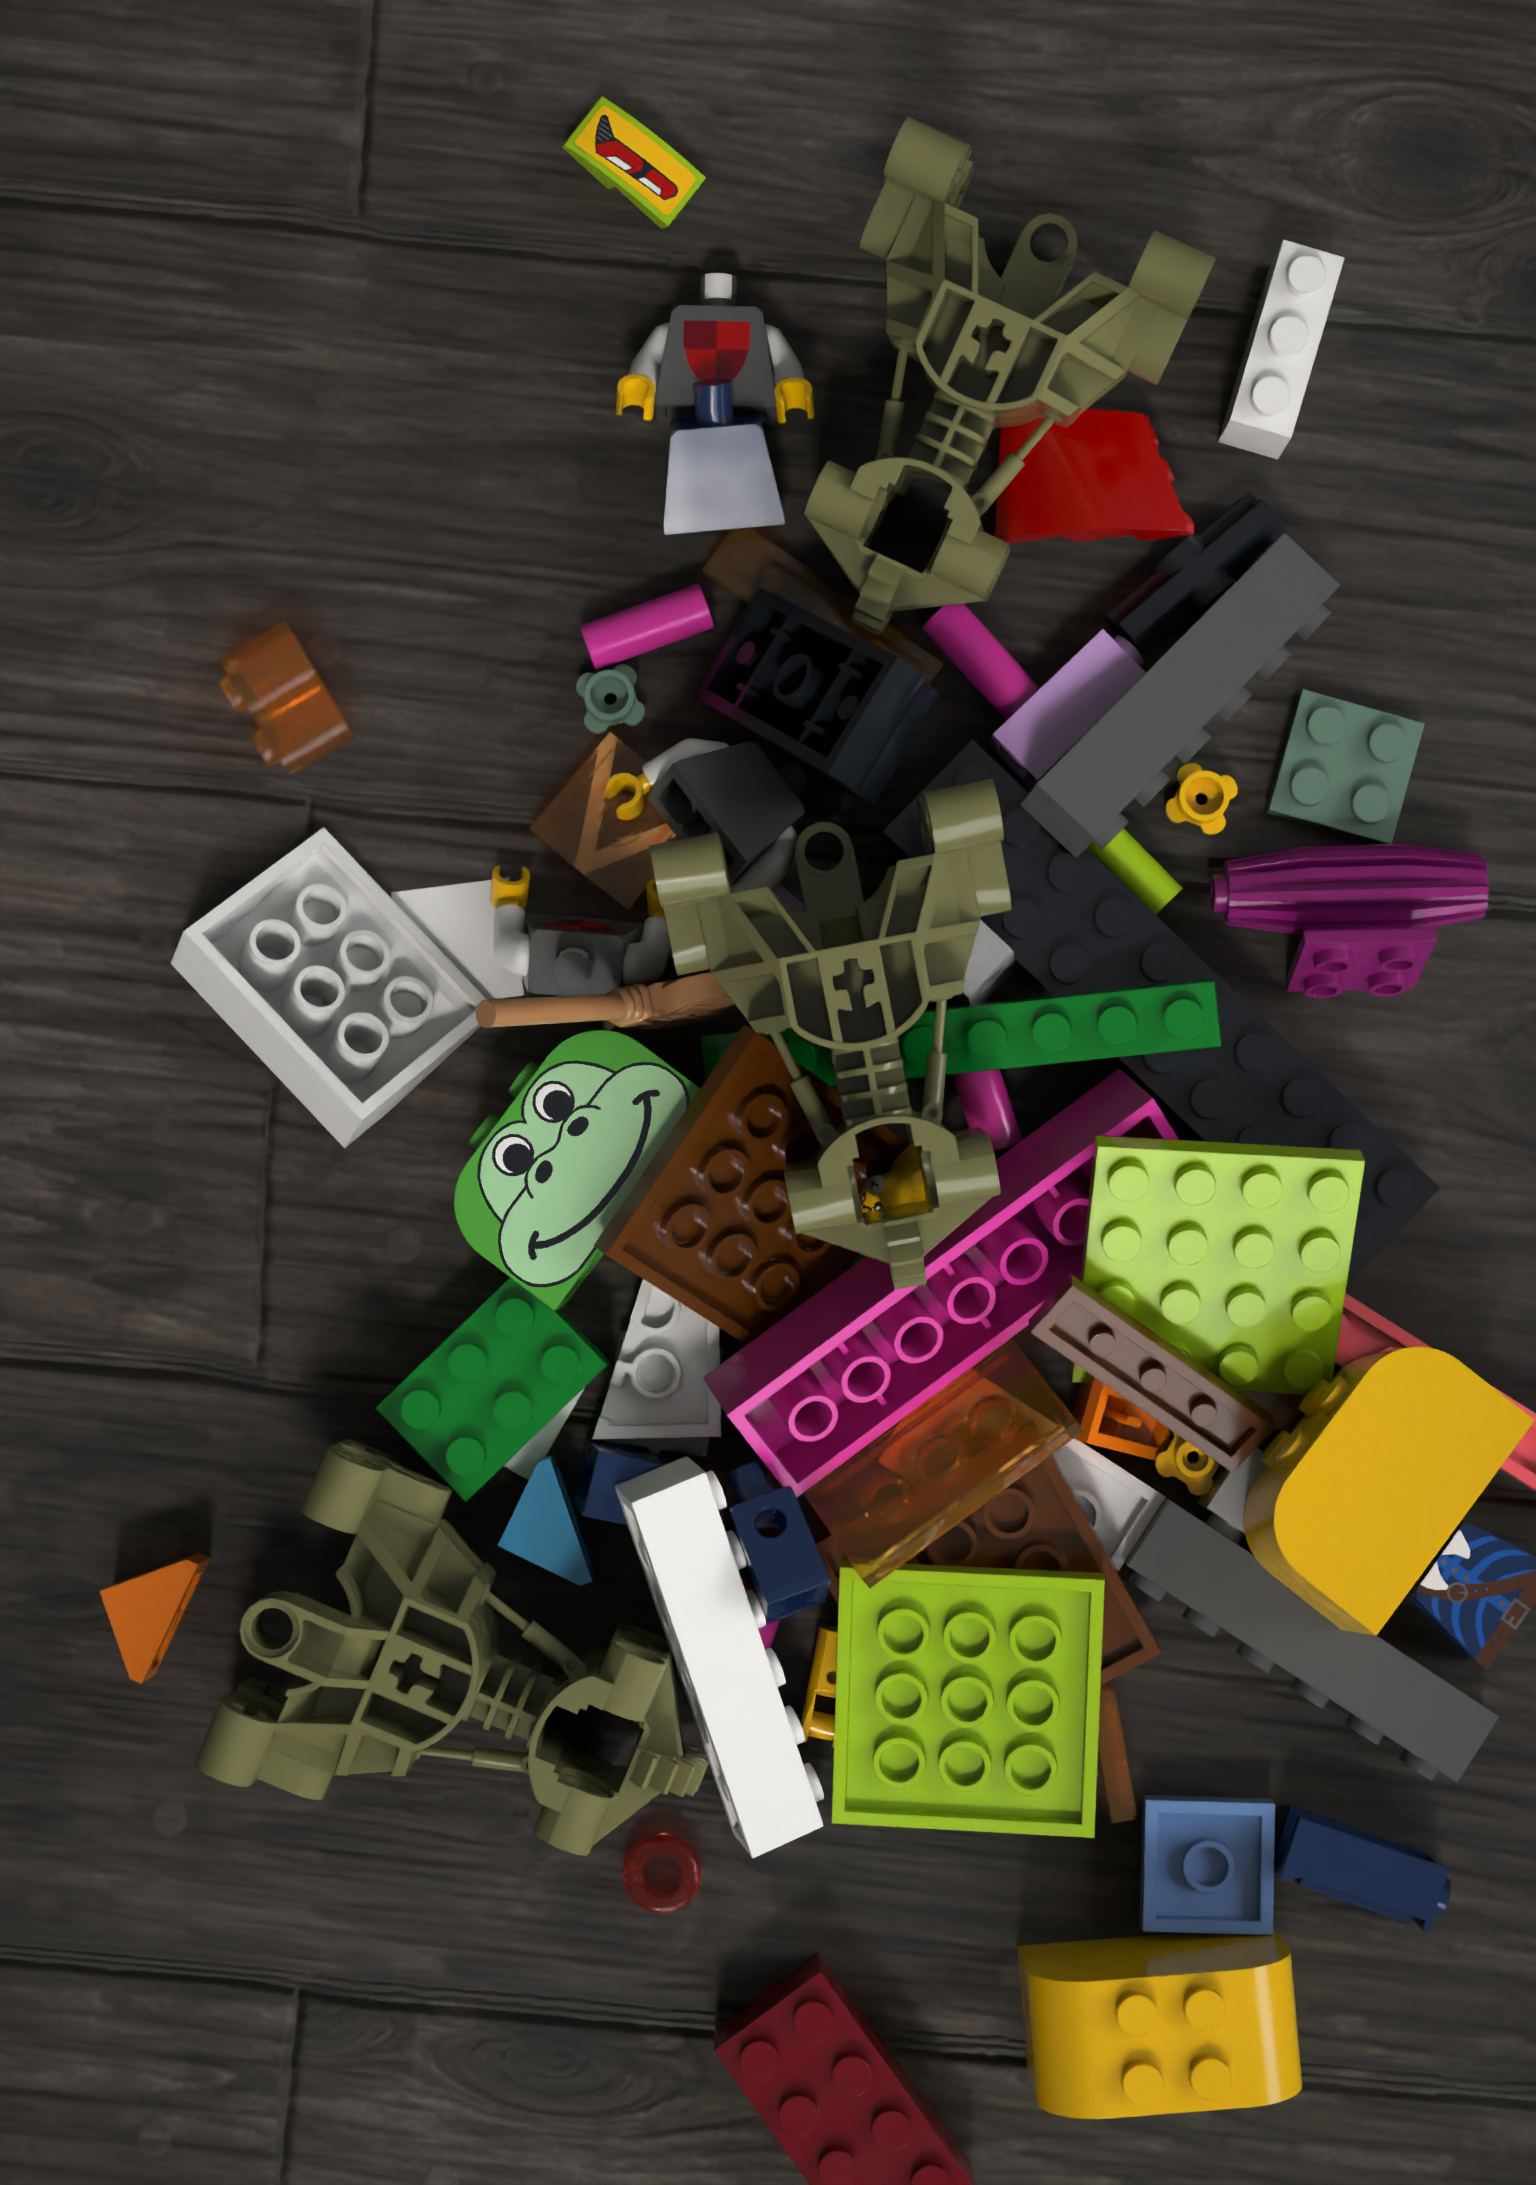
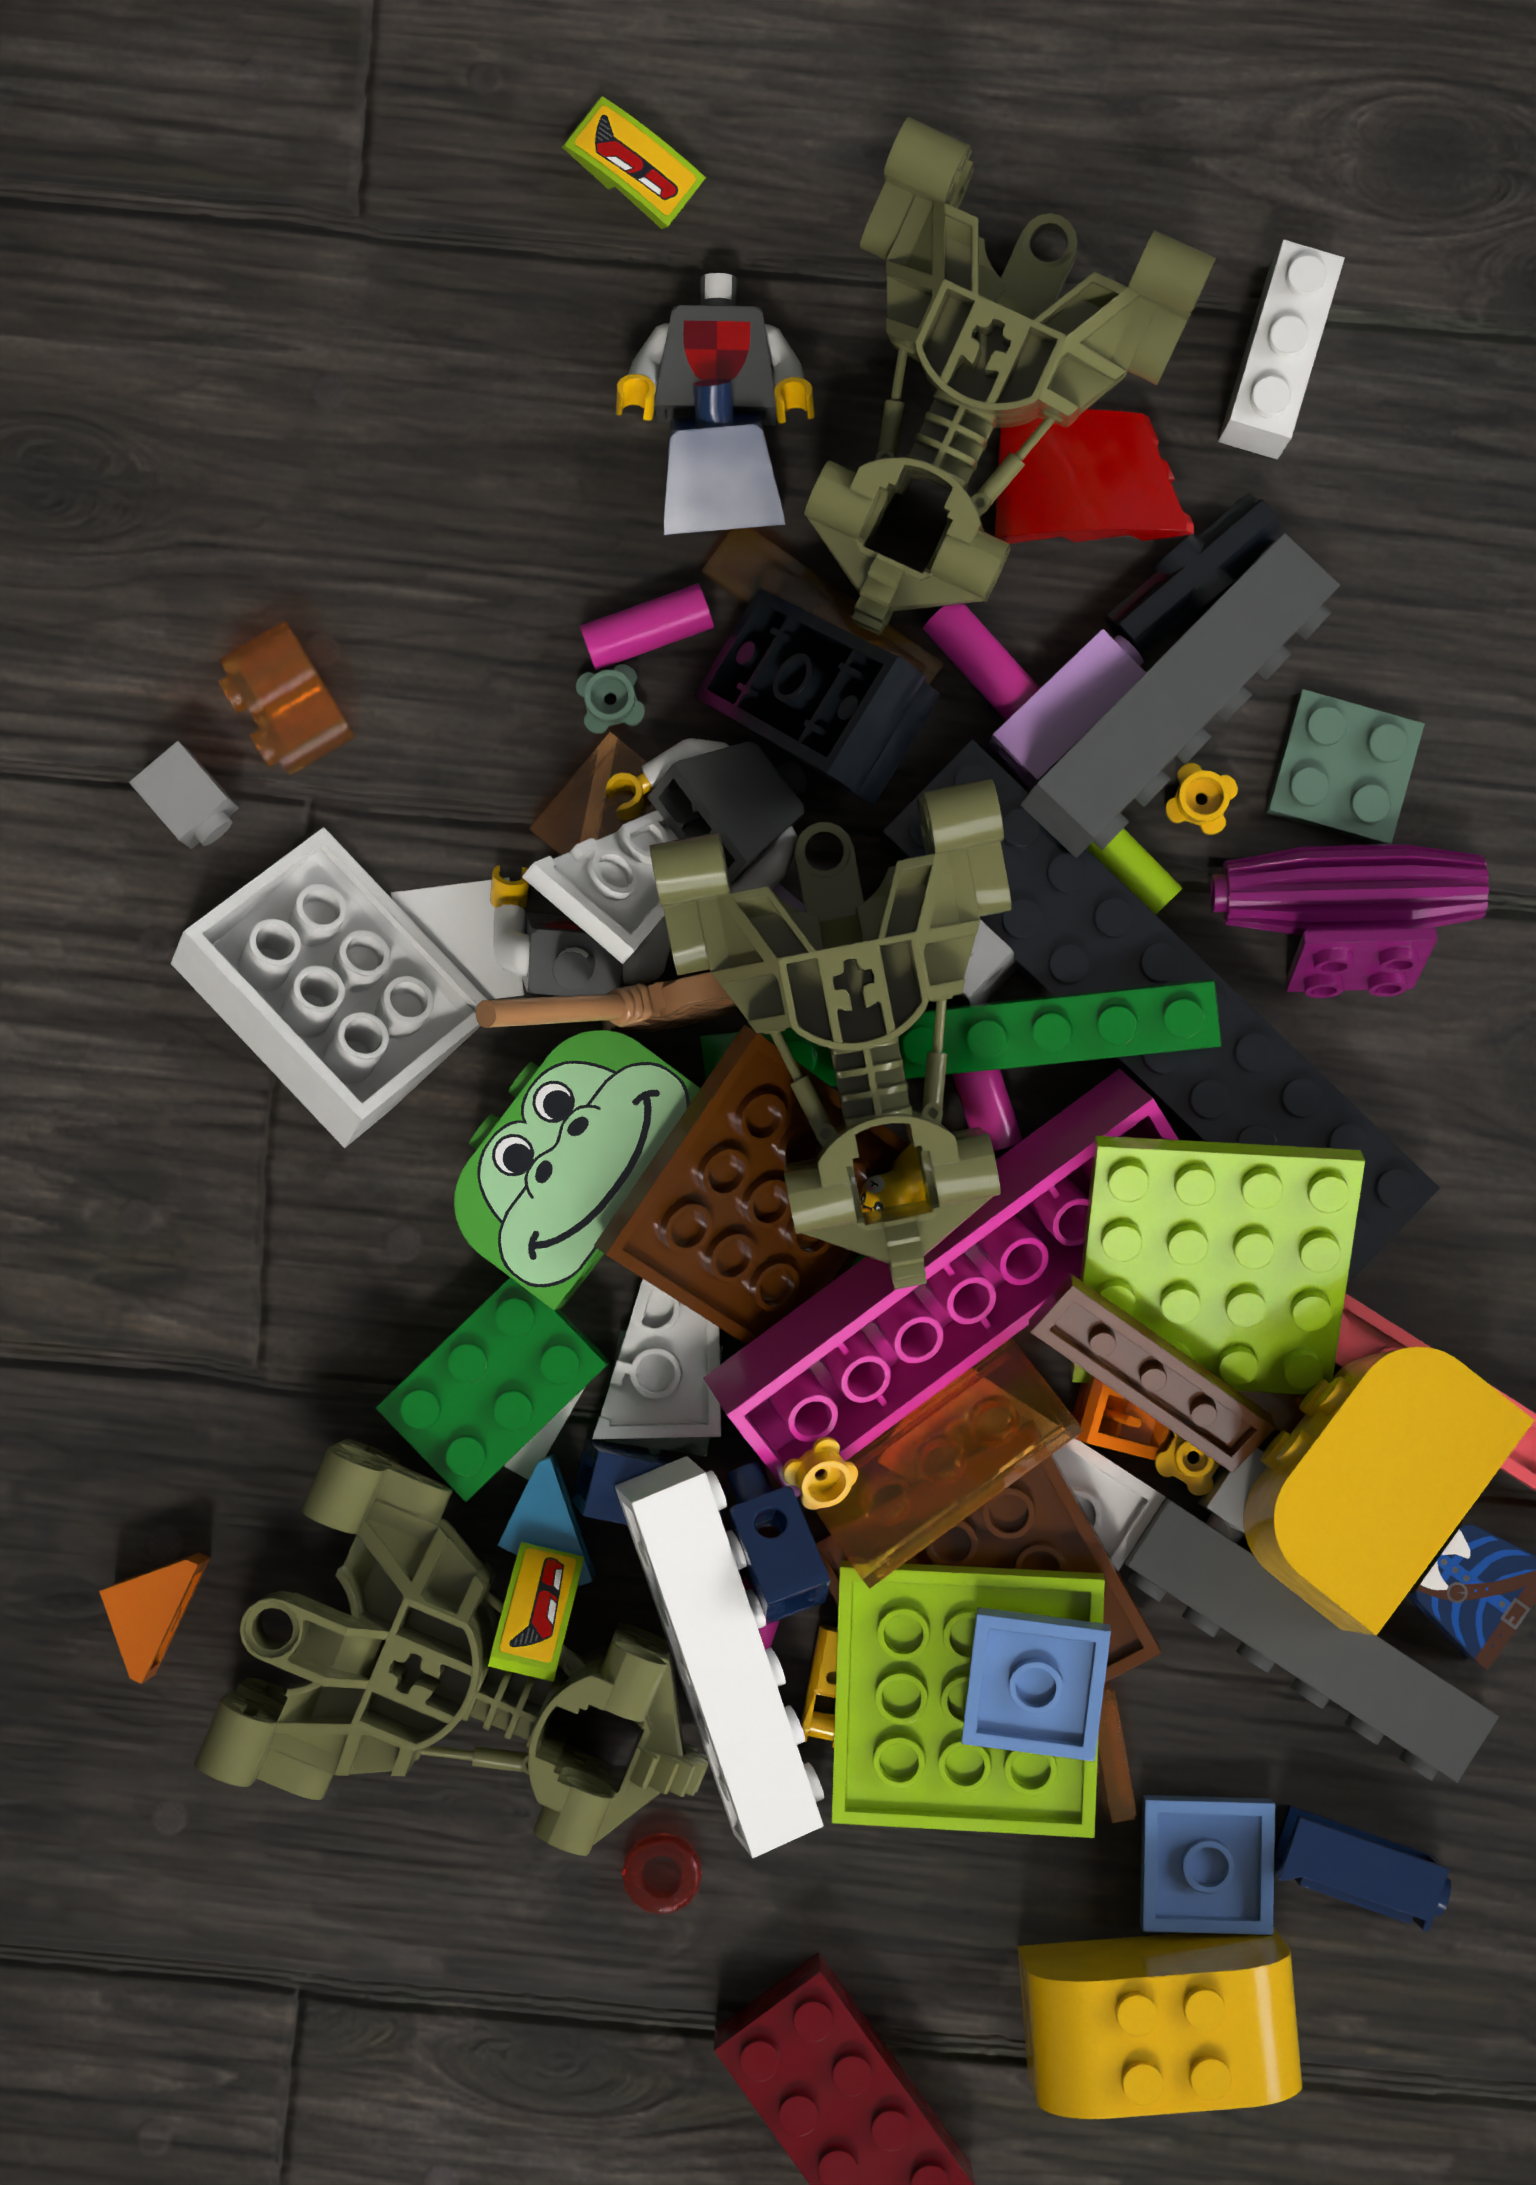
(185, 797): none -> light grey brick
(536, 1611): none -> slope
(608, 884): none -> white wing
(828, 1487): none -> yellow plate
(1036, 1684): none -> medium blue plate

